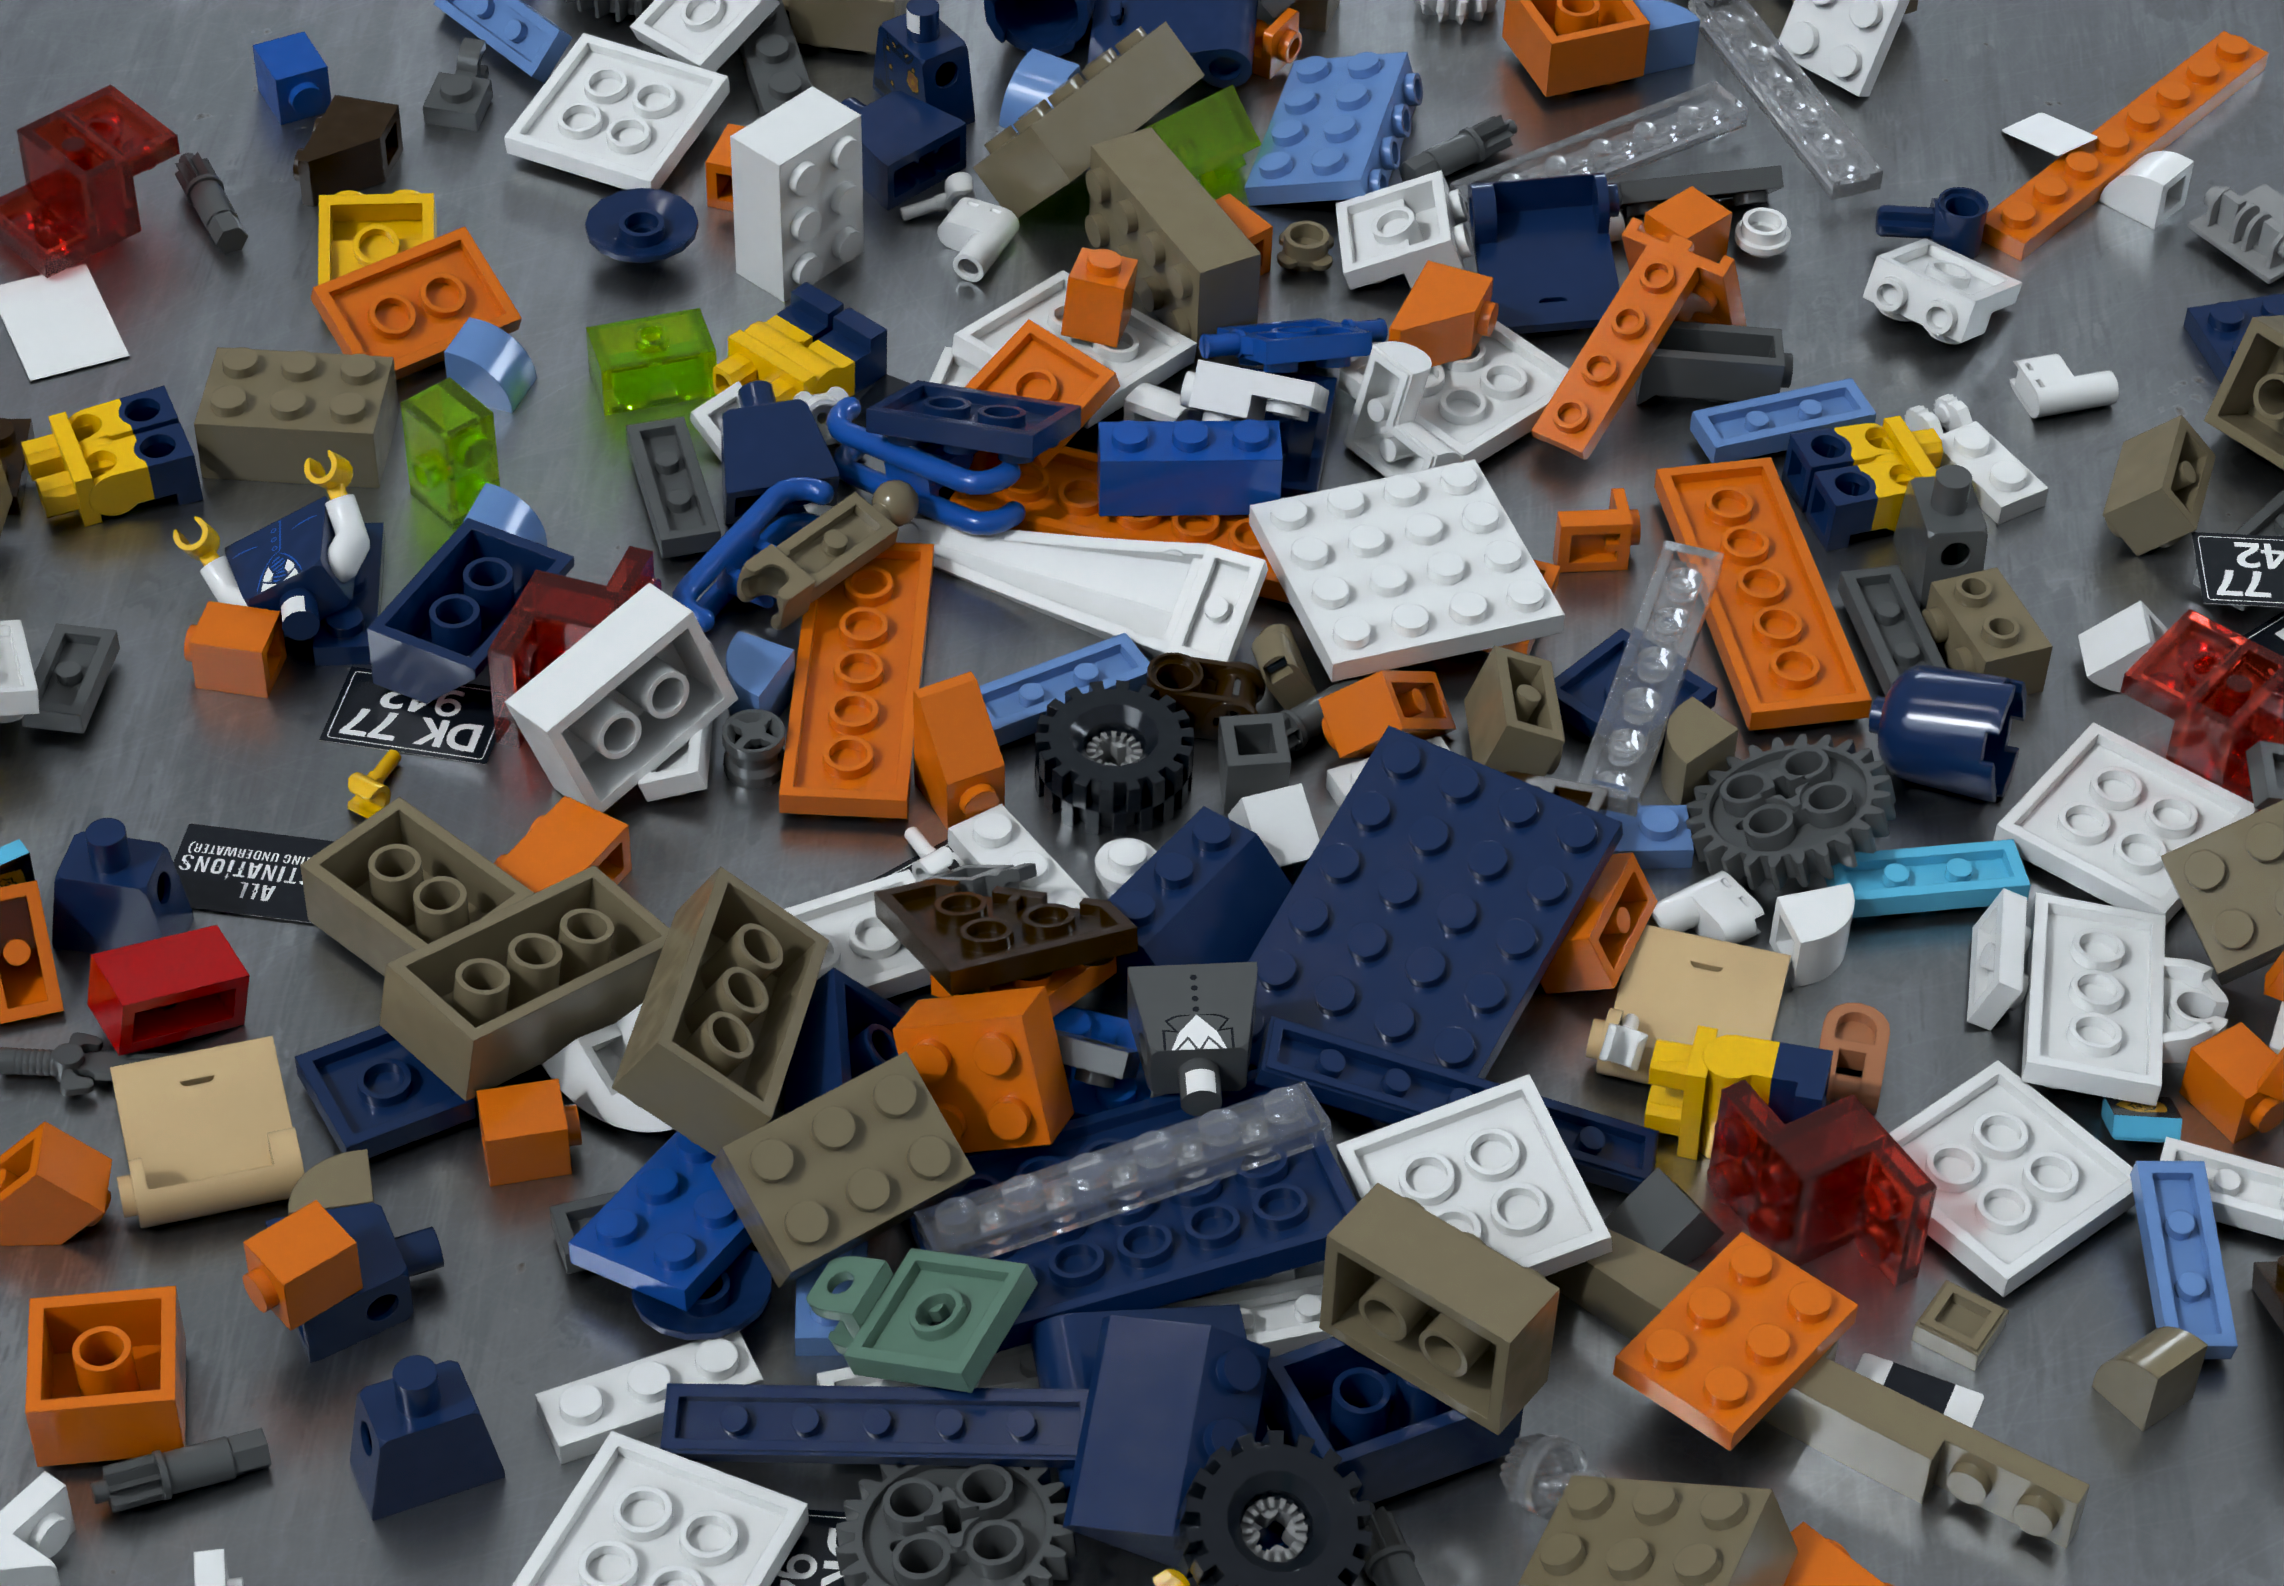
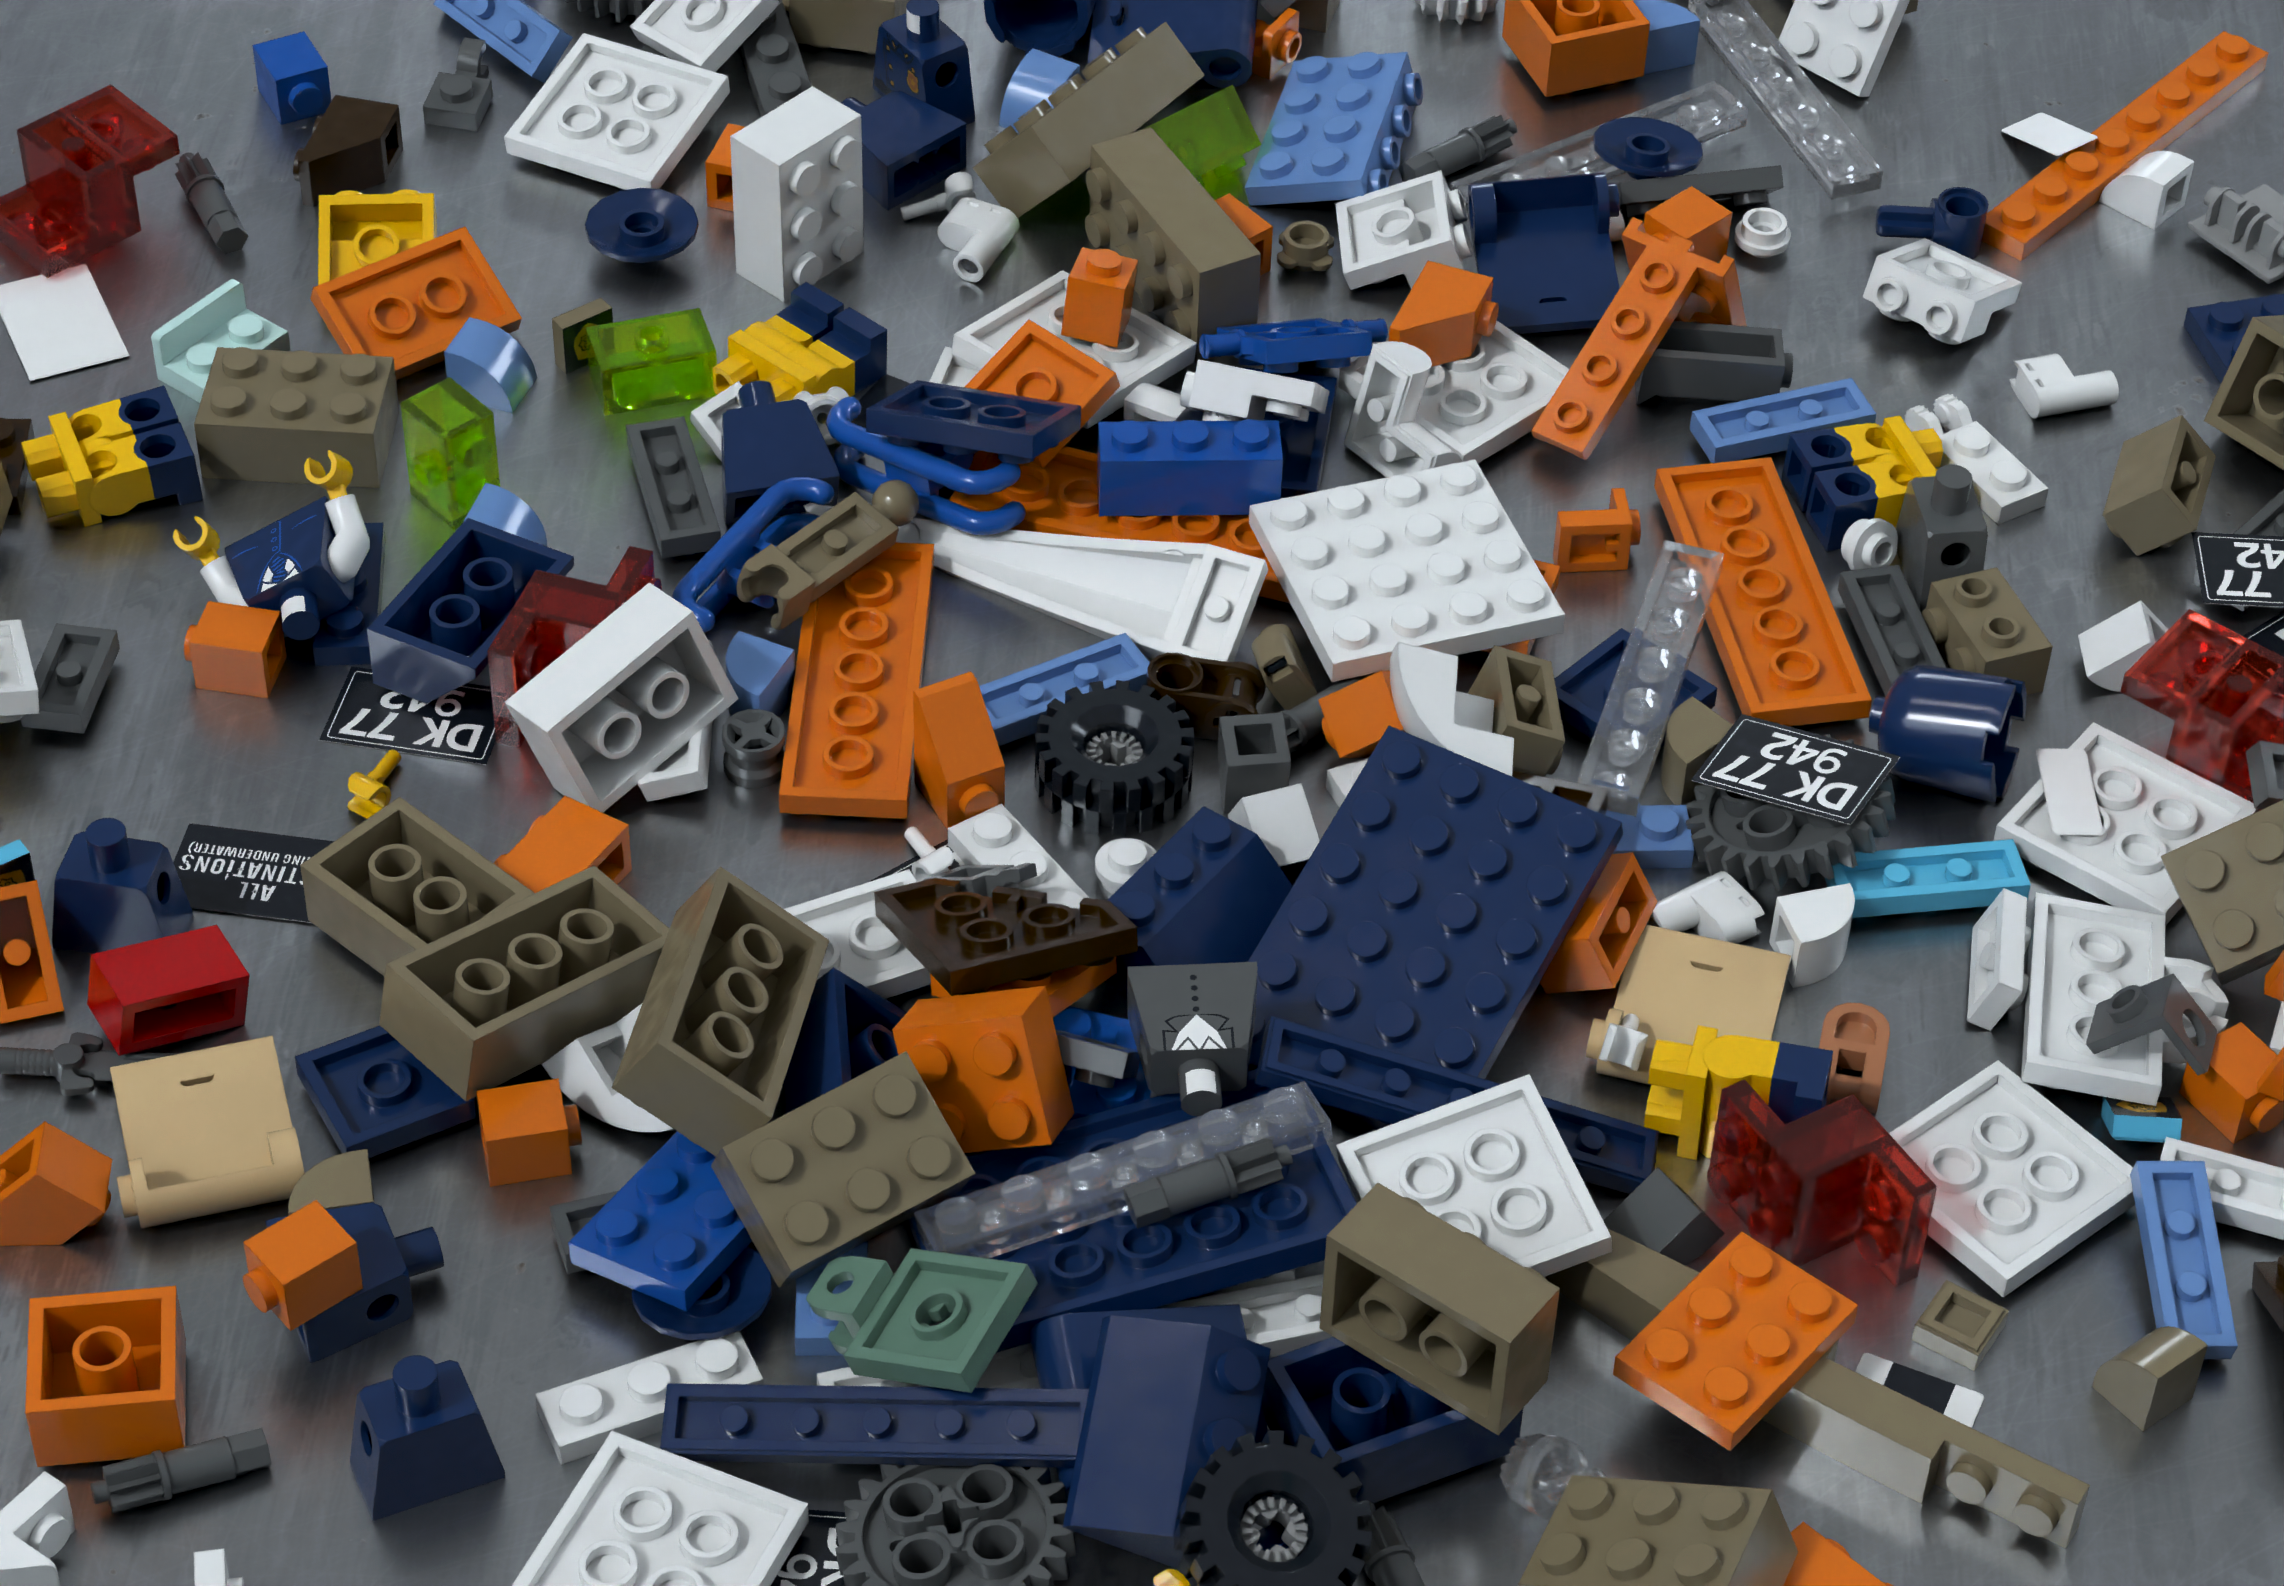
(189, 341): none -> light aqua bracket
(570, 333): none -> tile
(1207, 1182): none -> dark grey piece
(1433, 710): none -> white brick
(1647, 147): none -> dark blue dish
(1796, 769): none -> black sticker
(1869, 544): none -> white plate
(2069, 792): none -> white sticker
(2153, 1007): none -> dark grey bracket

